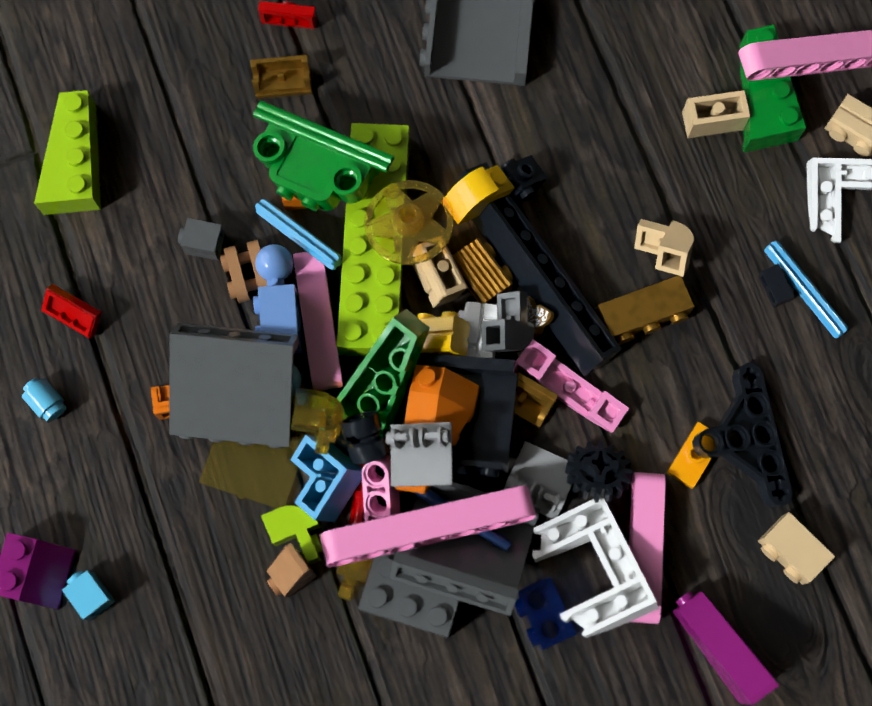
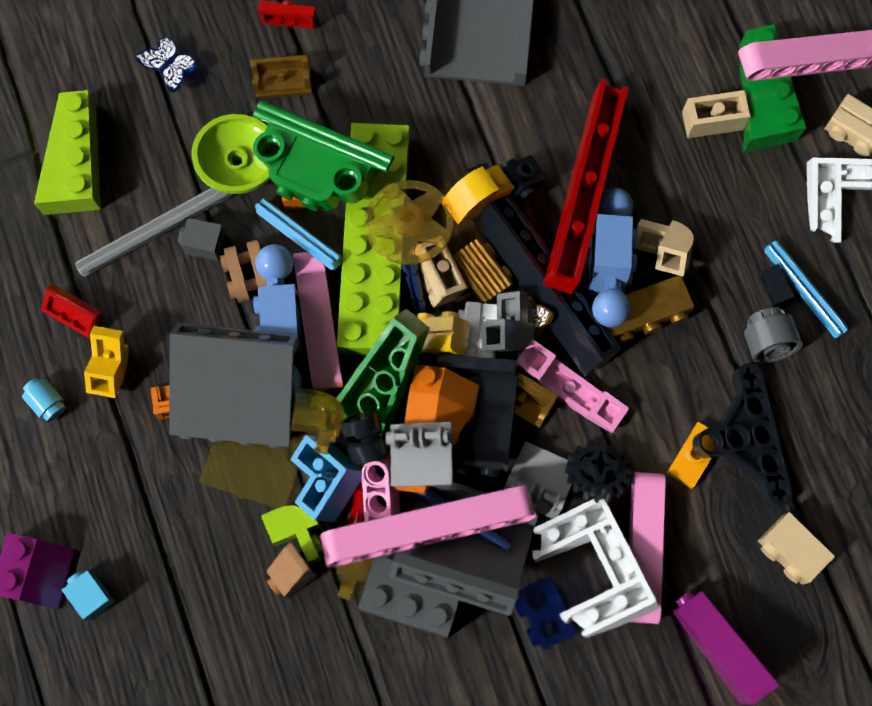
(108, 362): none -> yellow brick
(150, 231): none -> light grey axle
(168, 63): none -> clear blue animal
(222, 143): none -> lime dish
(414, 288): none -> dark blue axle
(585, 188): none -> red tile
(612, 258): none -> medium blue brick
(772, 335): none -> dark grey piece

